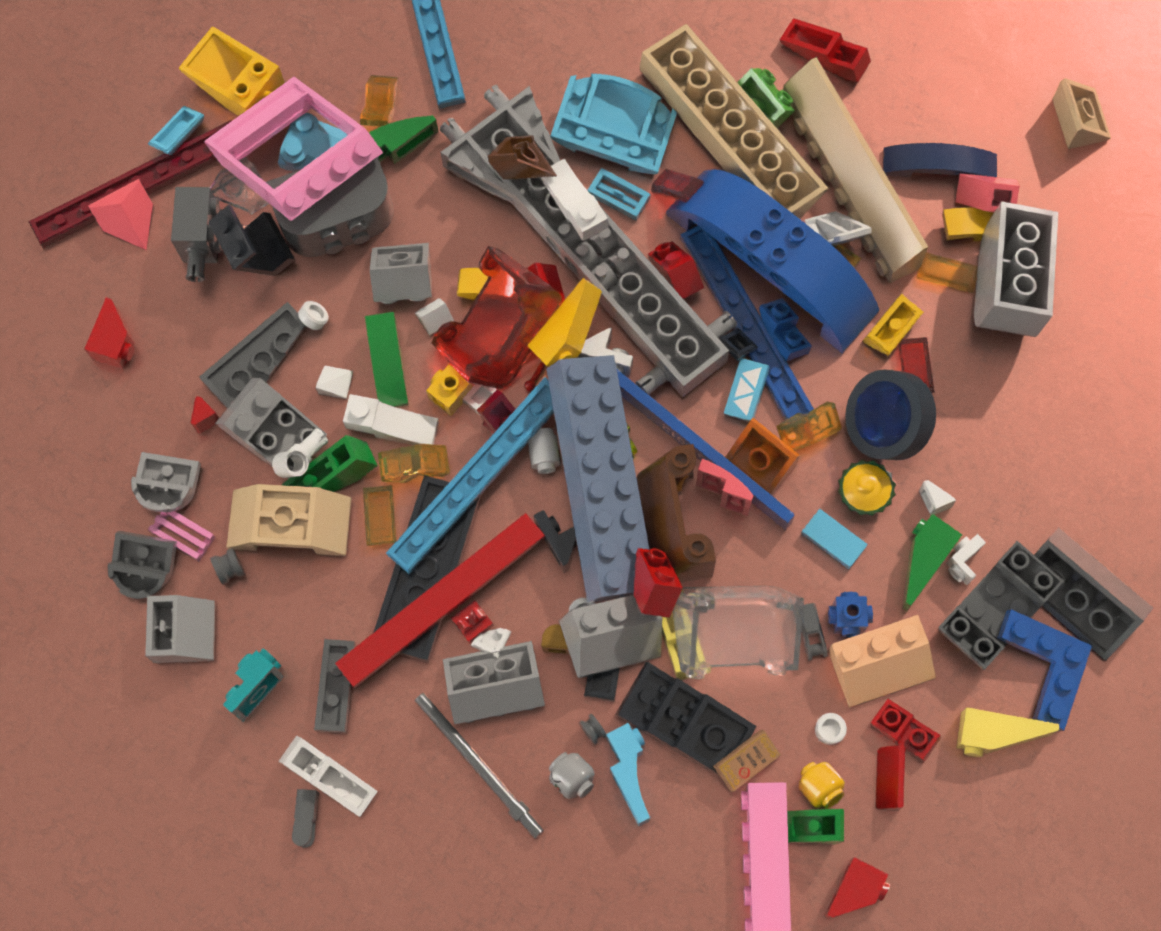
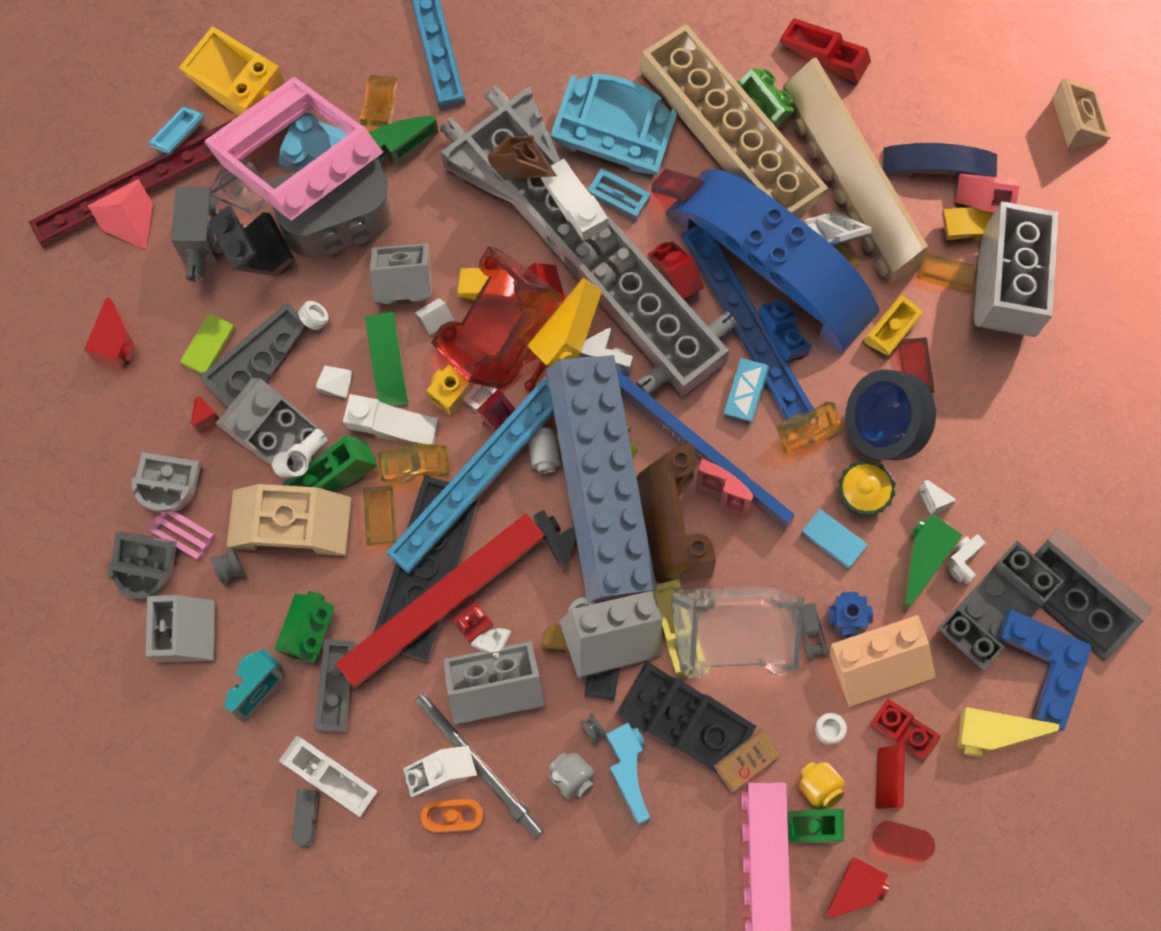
(207, 344): none -> lime tile
(305, 627): none -> green brick
(439, 771): none -> white slope
(452, 815): none -> orange plate
(655, 583): red slope -> none
(738, 344): black slope -> none
(763, 456): orange slope -> none
(903, 841): none -> clear red tile

